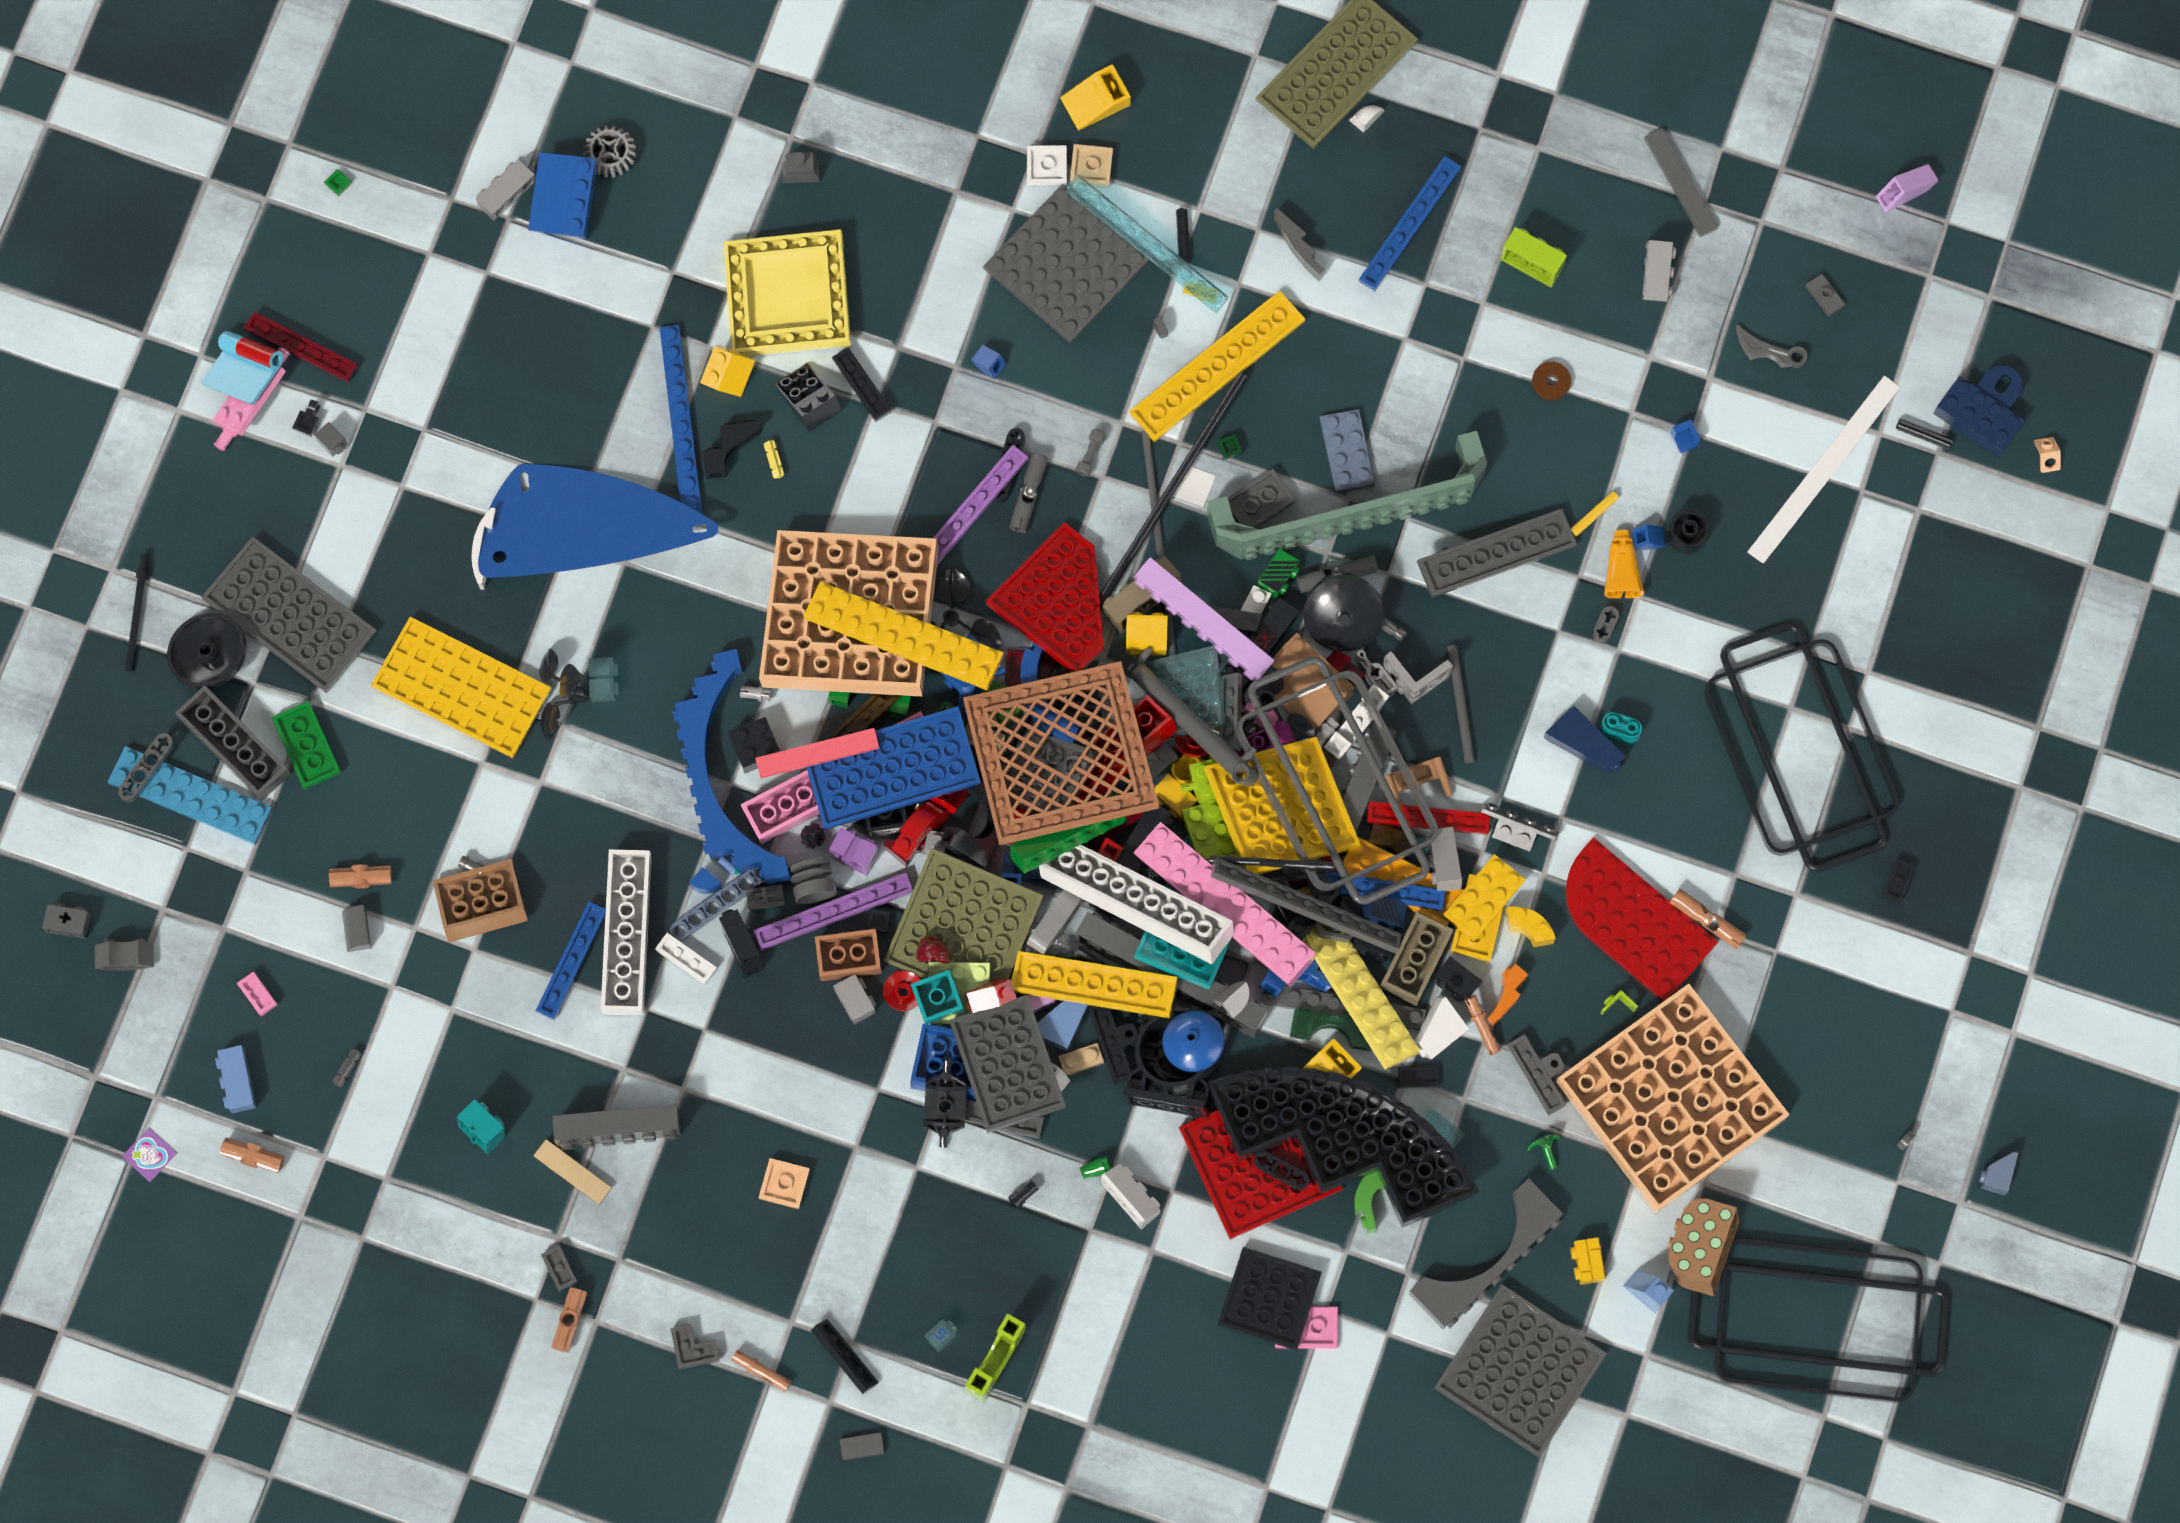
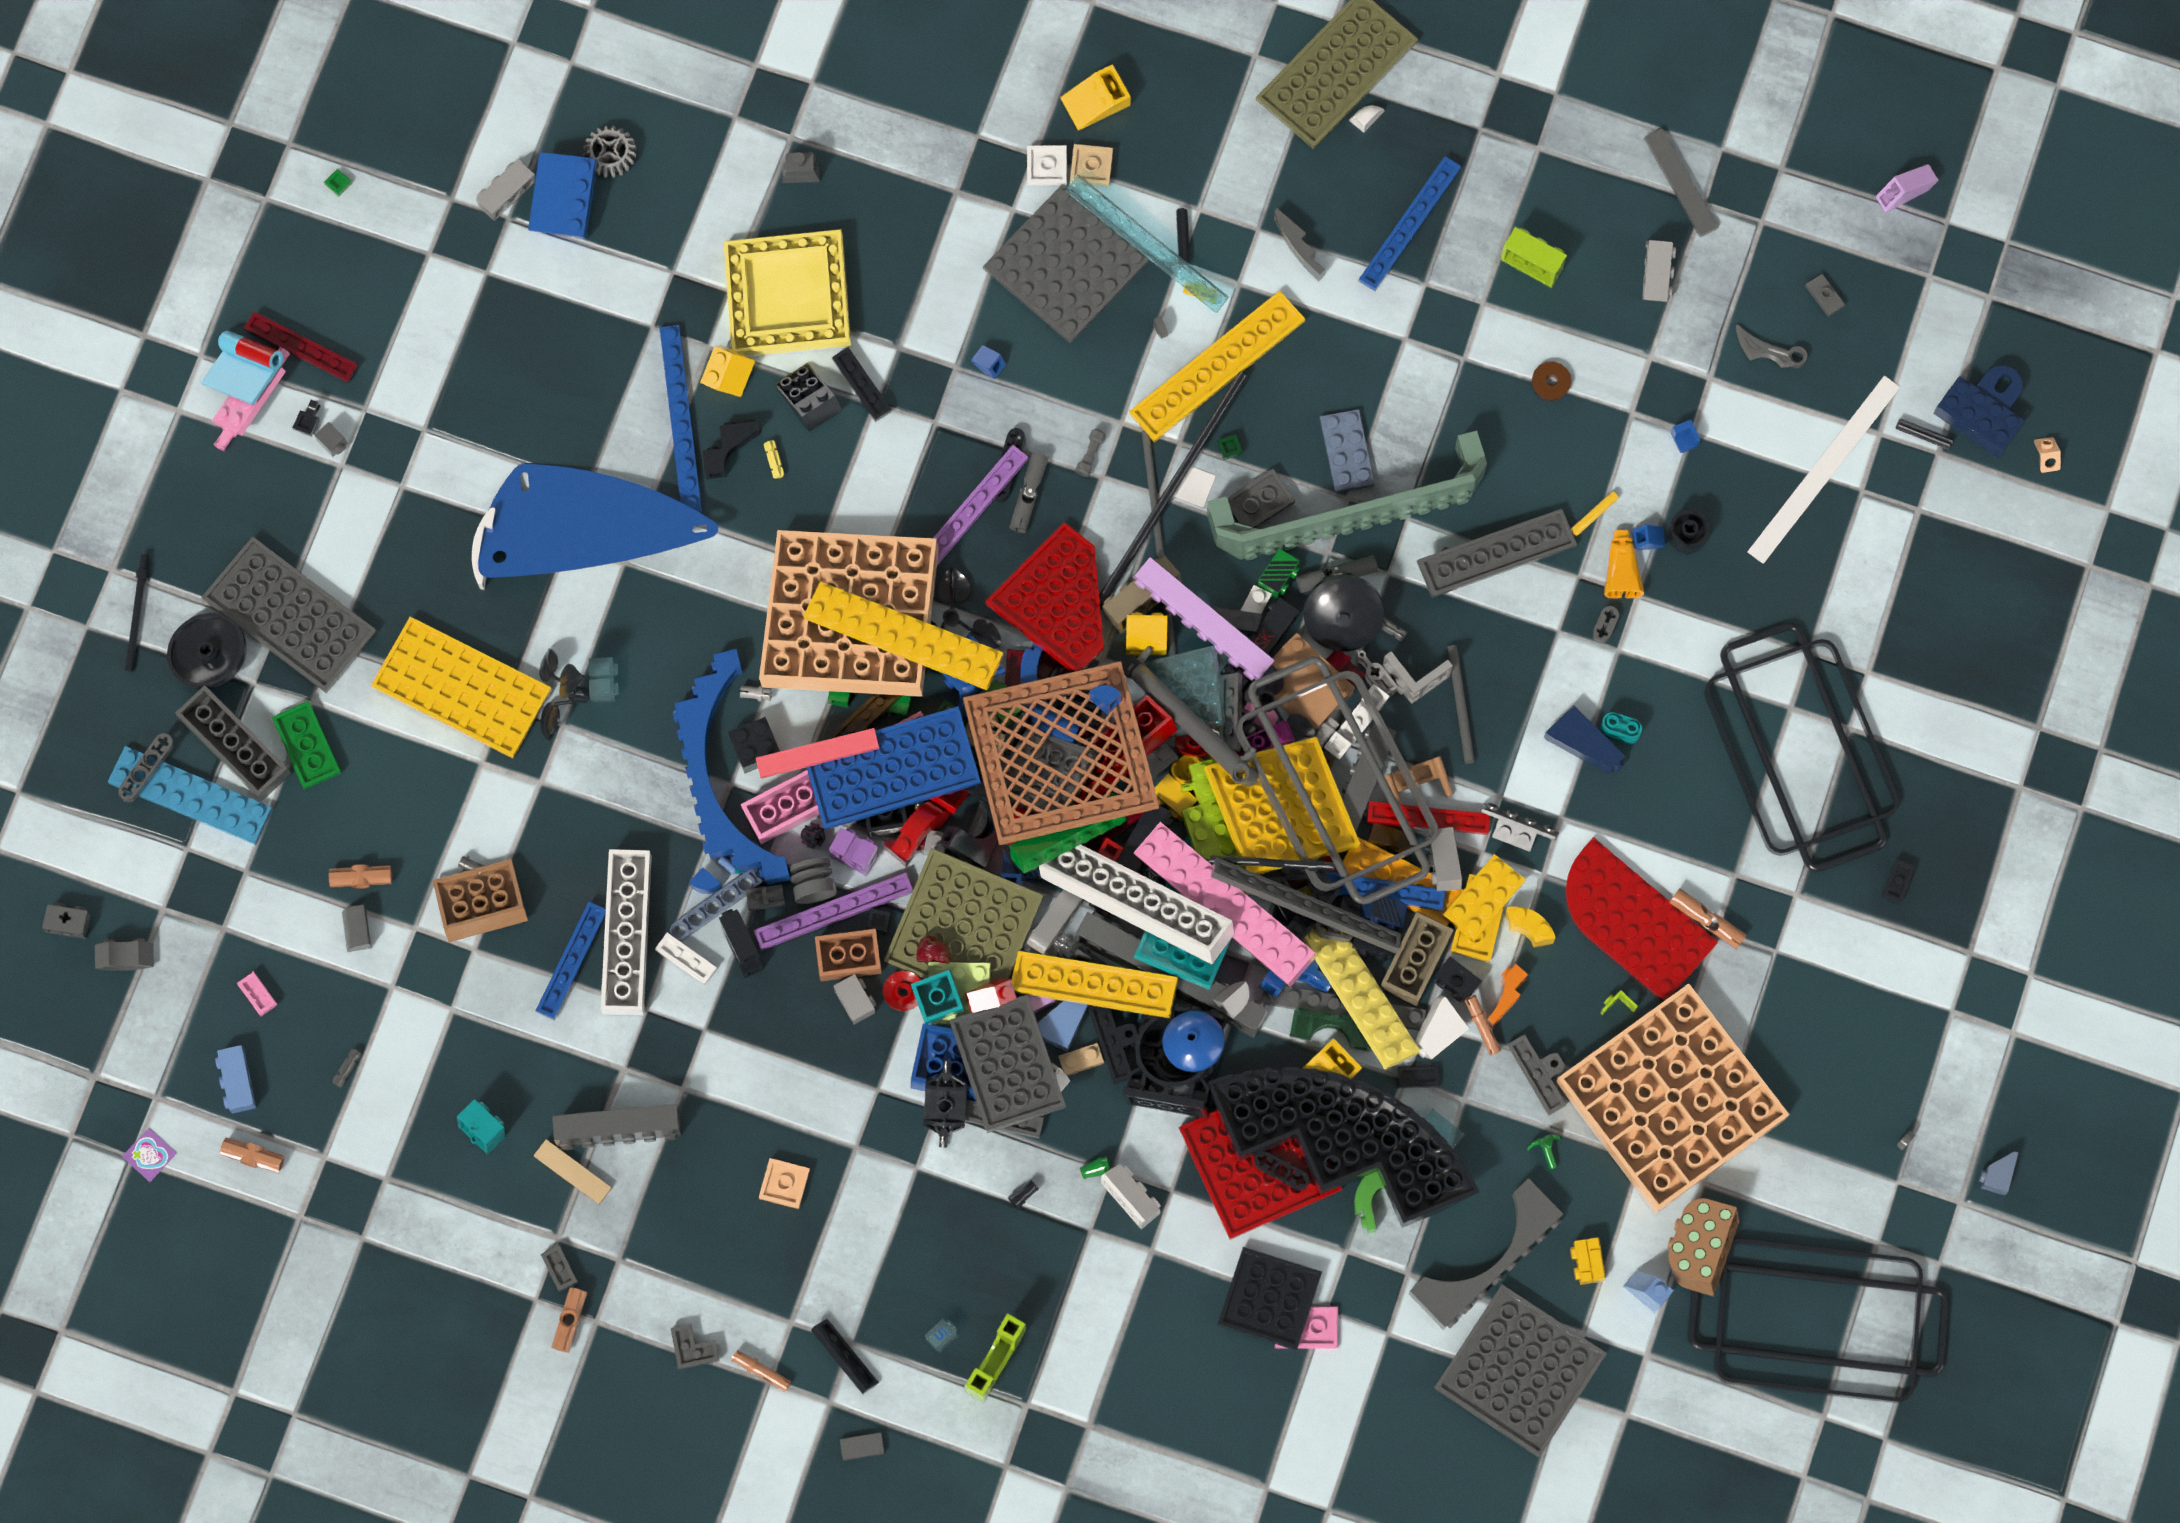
(1105, 697): none -> blue brick

